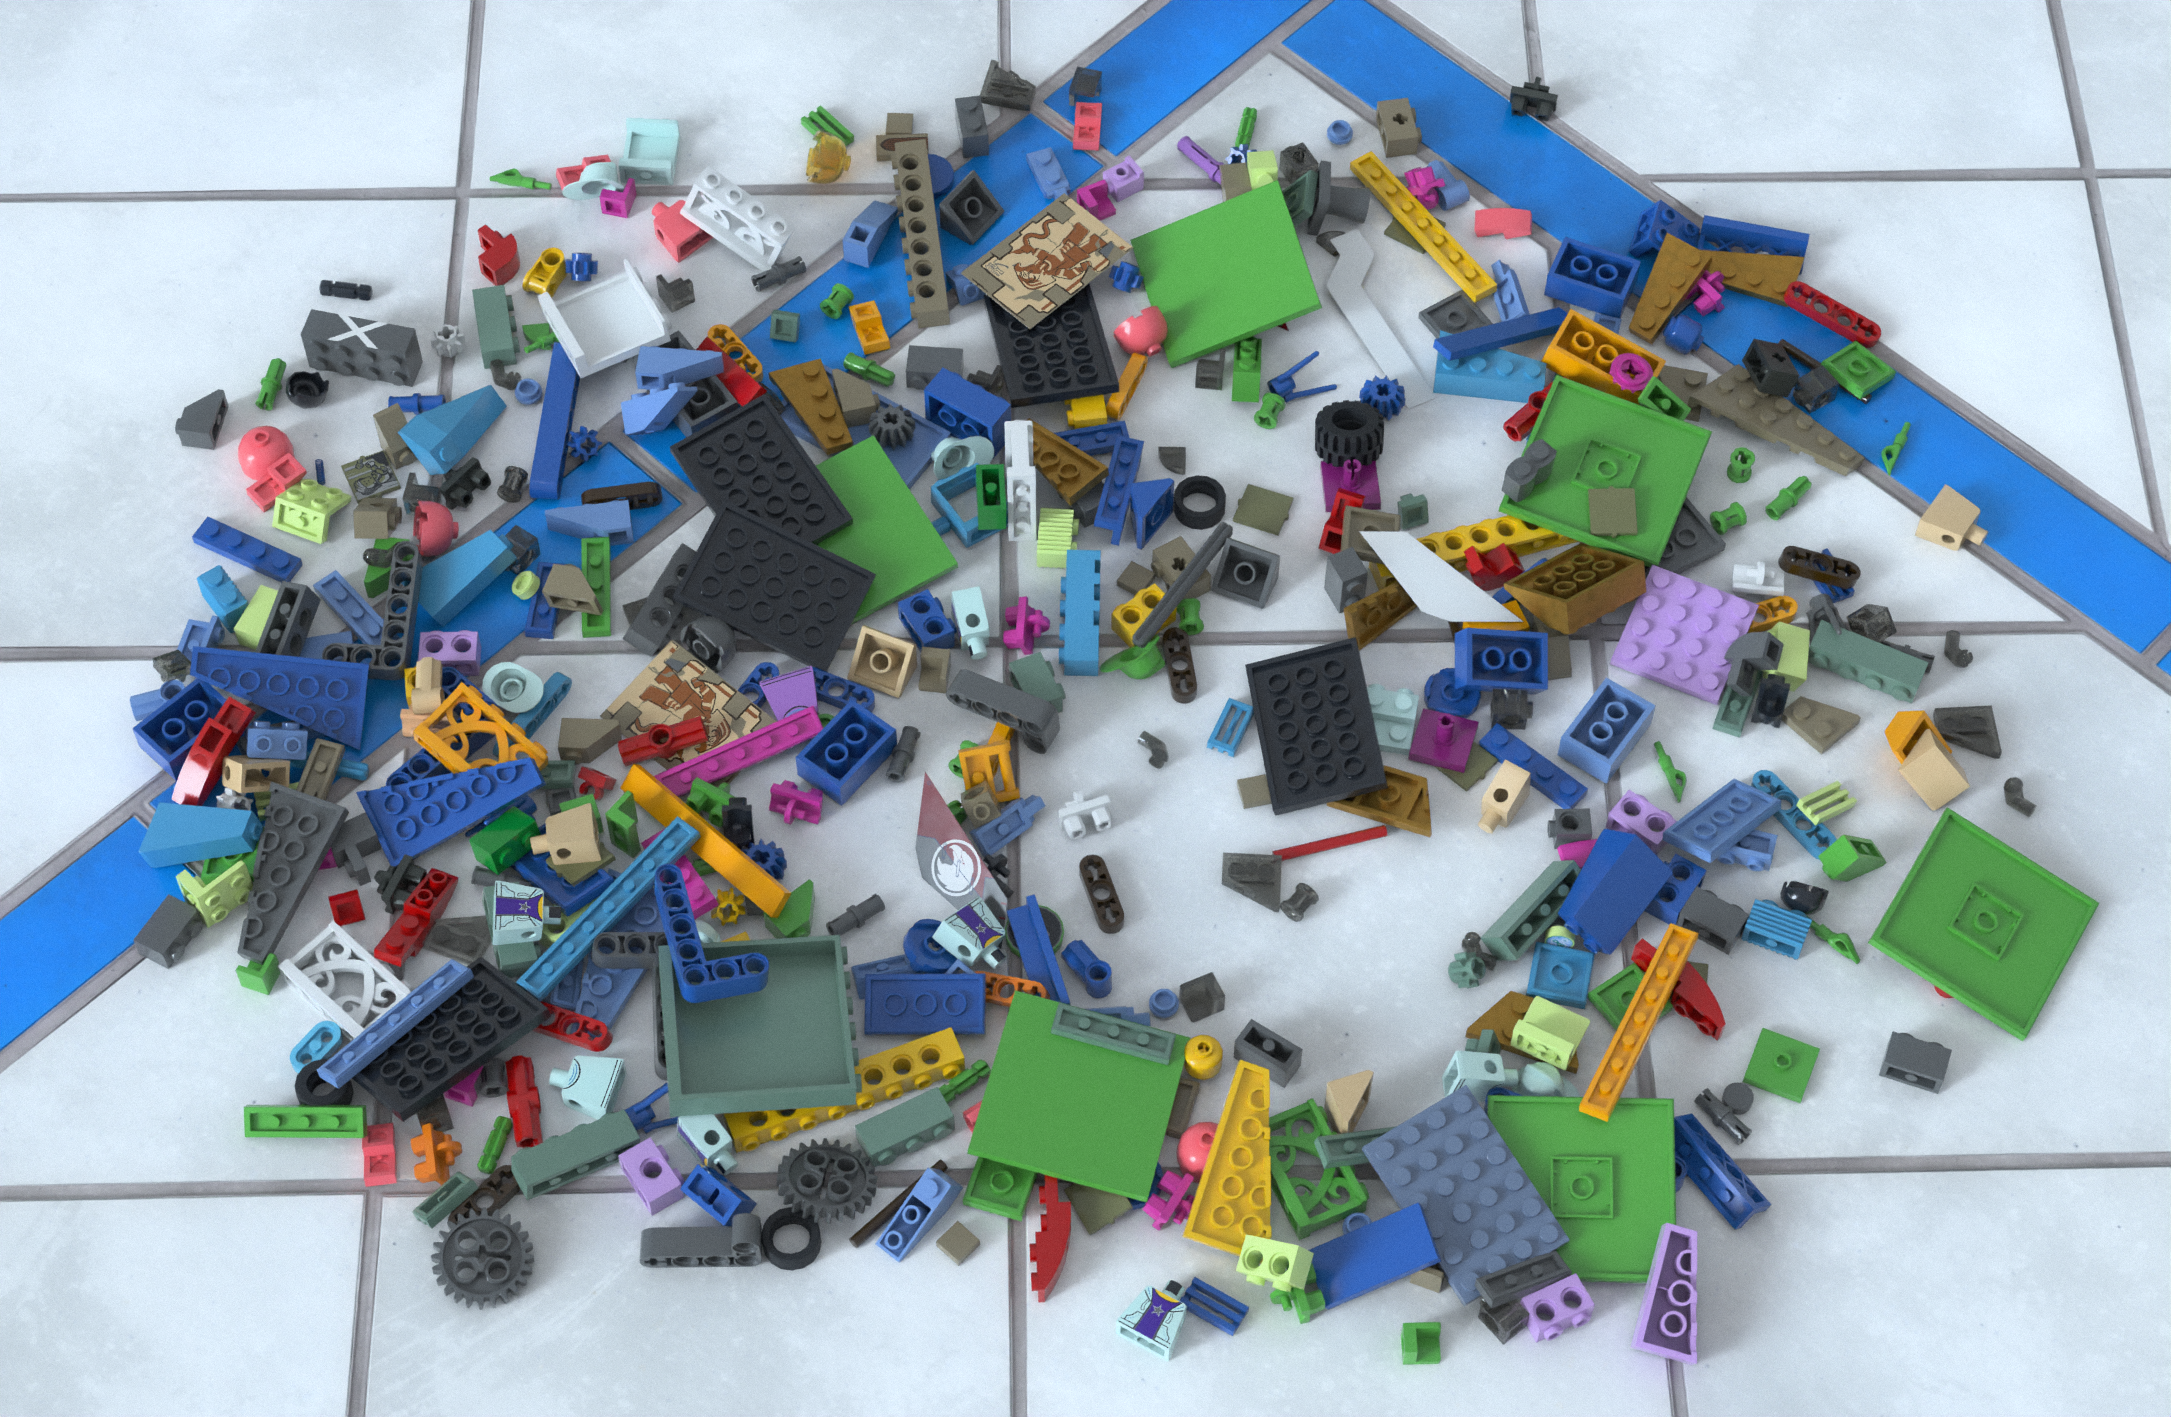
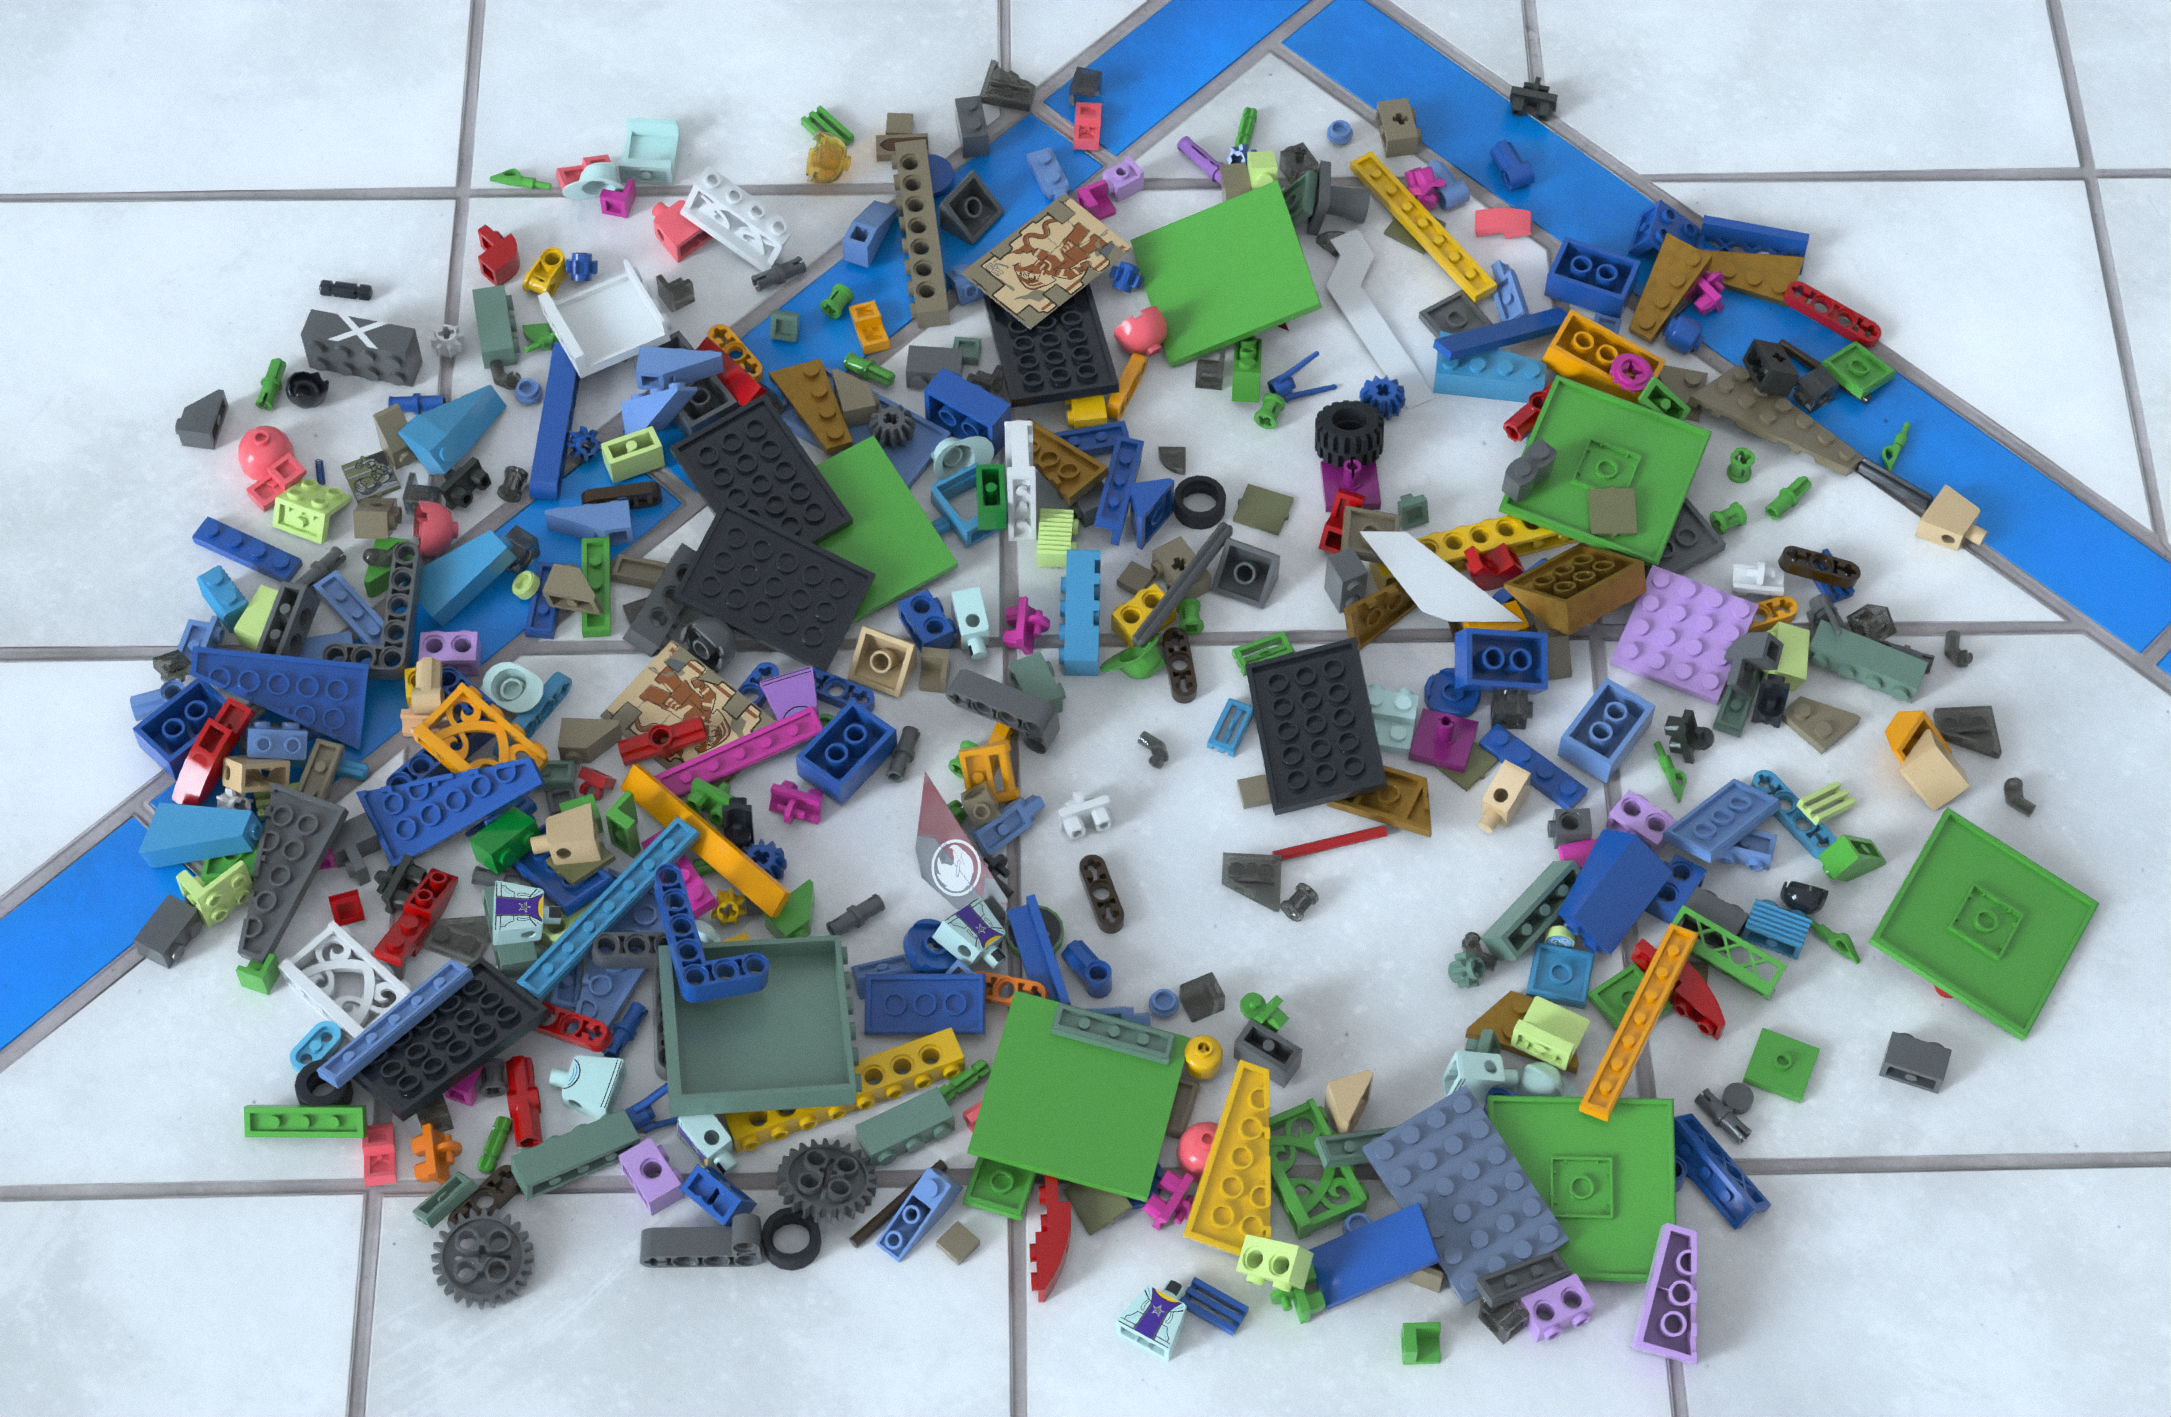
(322, 568): none -> dark grey pin
(626, 1030): none -> blue pin
(633, 454): none -> yellowish green brick
(637, 571): none -> dark tan tile
(971, 349): none -> sand green tile
(1269, 1015): none -> bright green hips
(1283, 649): none -> bright green tile
(1513, 170): none -> blue piece
(1687, 735): none -> pearl dark grey hips
(1726, 965): none -> bright green fence
(1895, 483): none -> black axle

